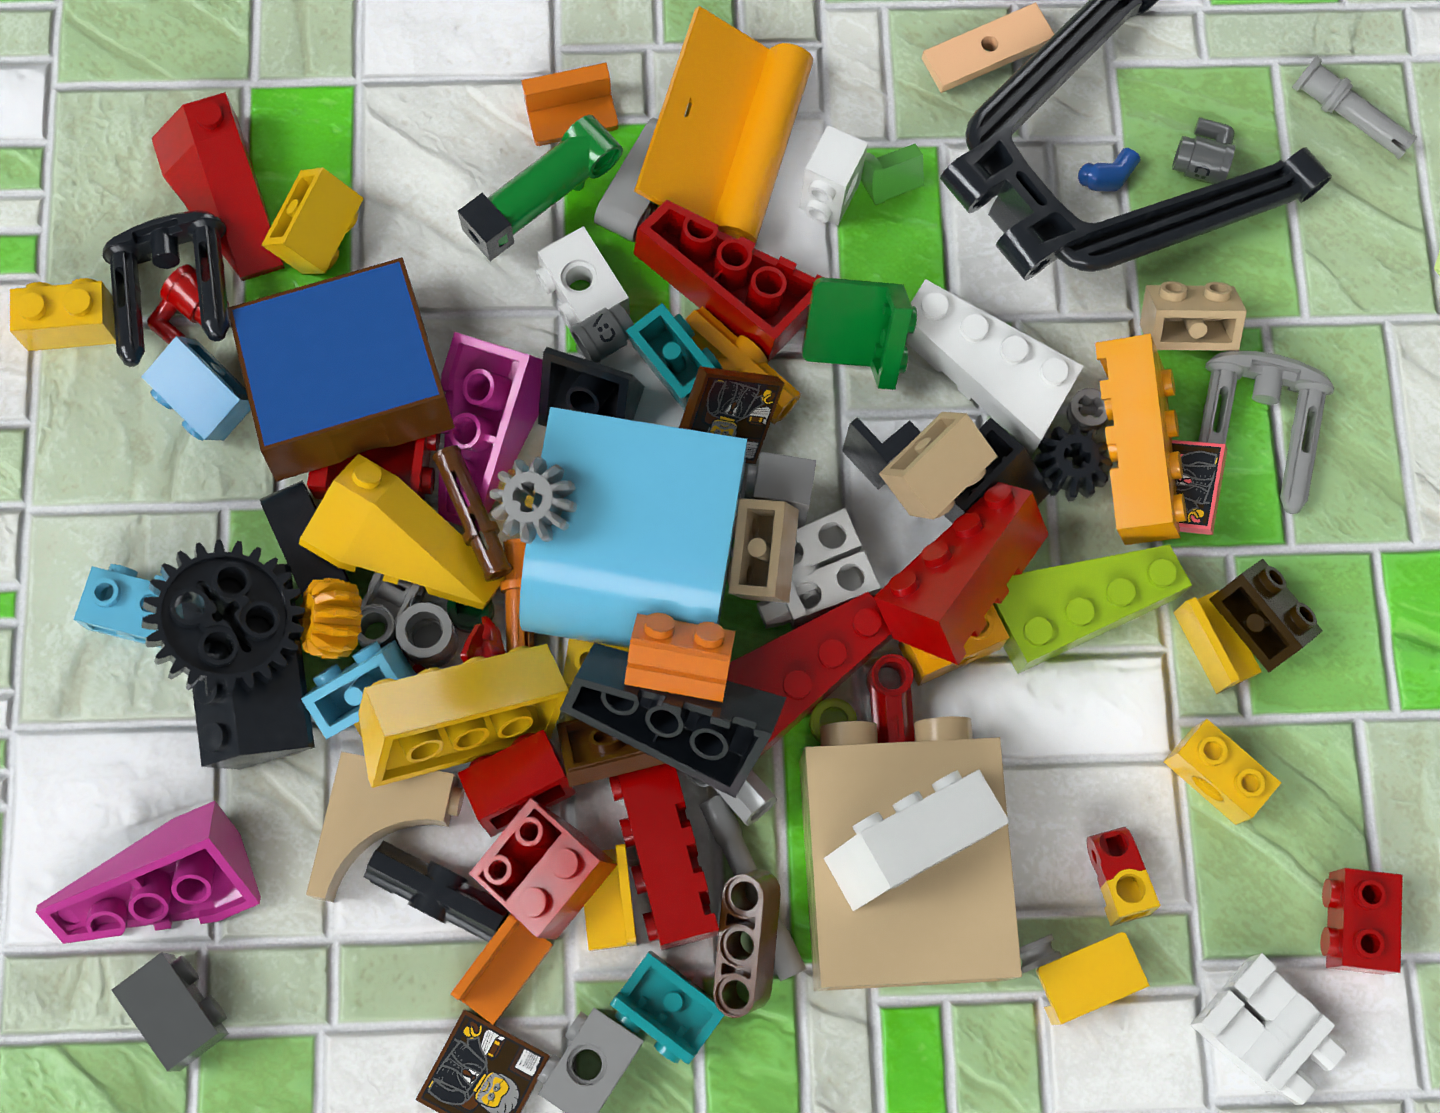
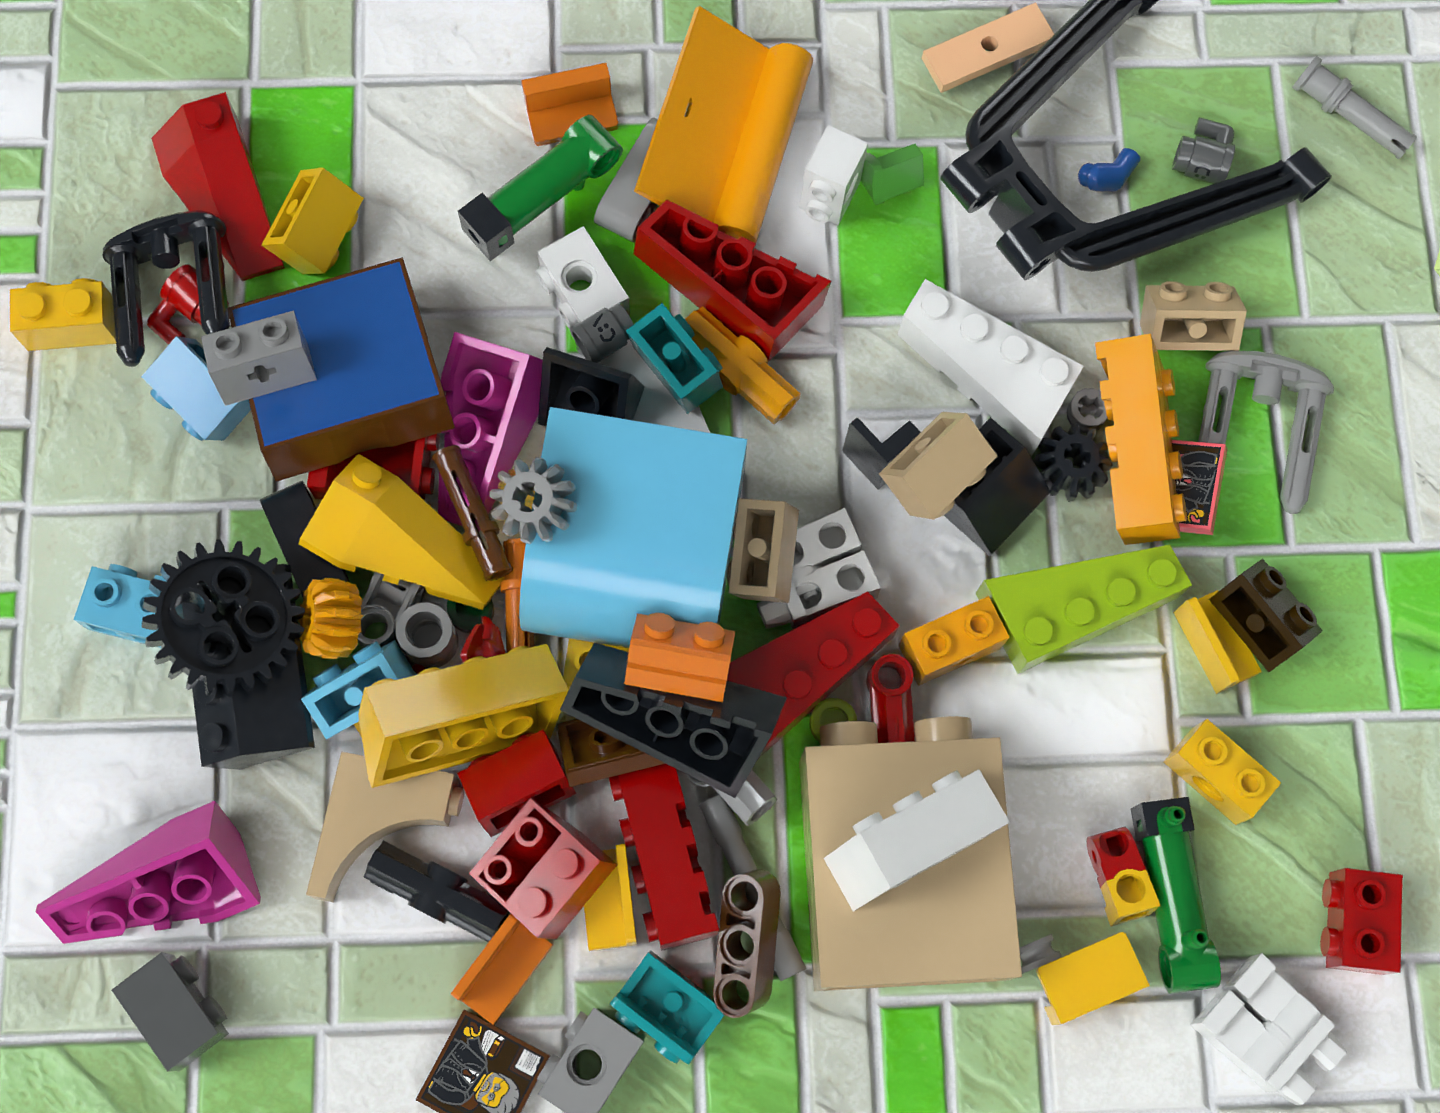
(258, 358): none -> light grey brick
(733, 405): tile -> none
(782, 480): light grey brick -> none
(860, 326): green bracket -> none
(962, 573): red wedge -> none
(1186, 953): none -> green piece

